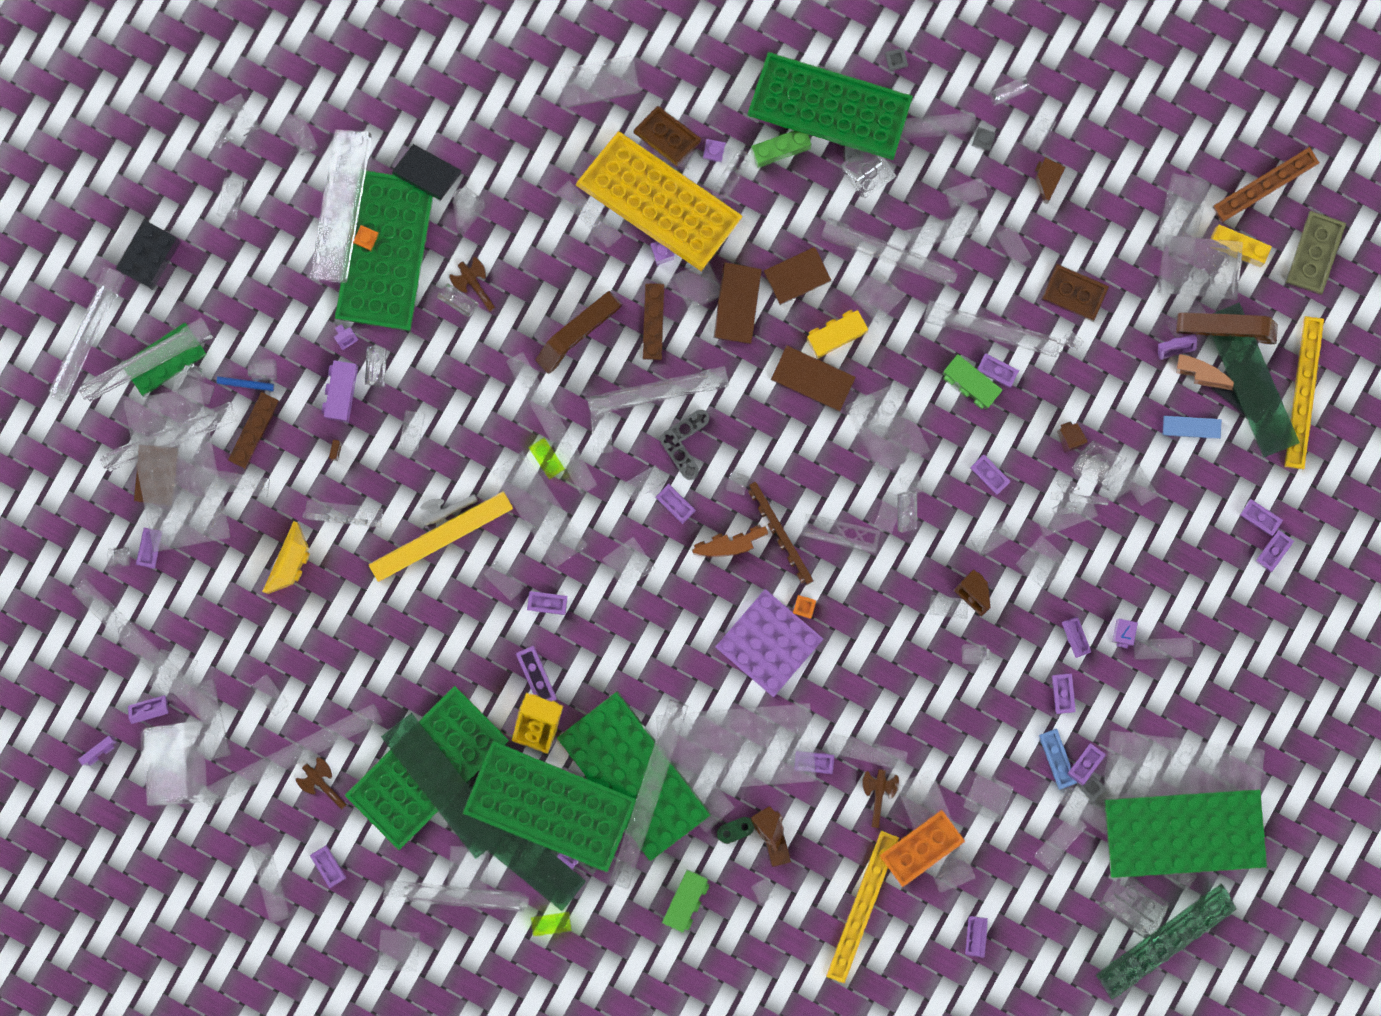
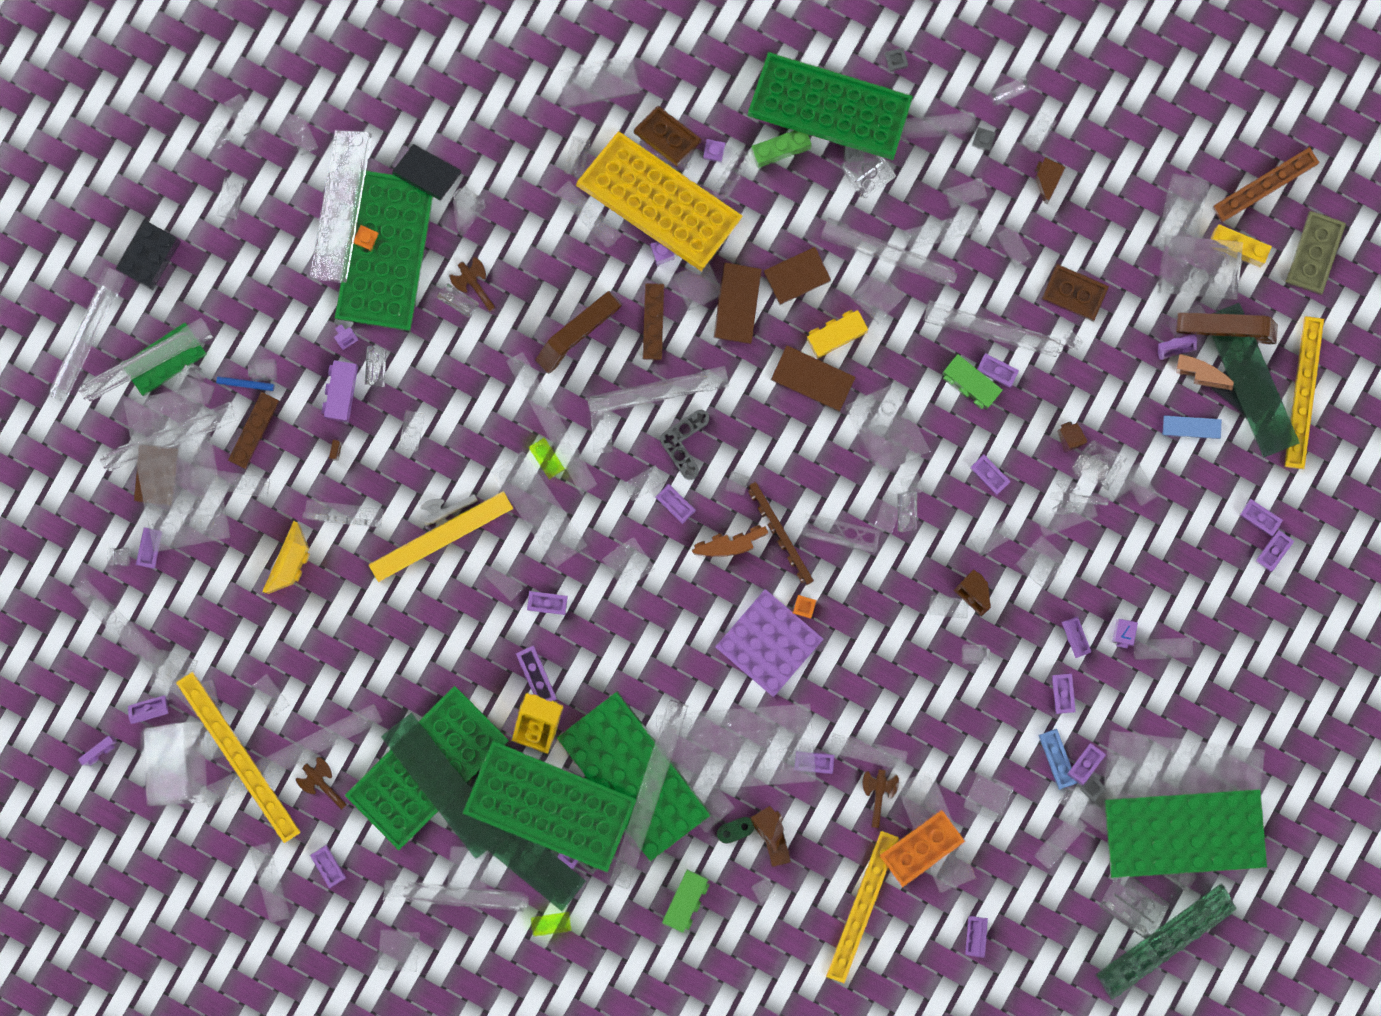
(238, 757): none -> yellow plate
(574, 172): none -> clear tile

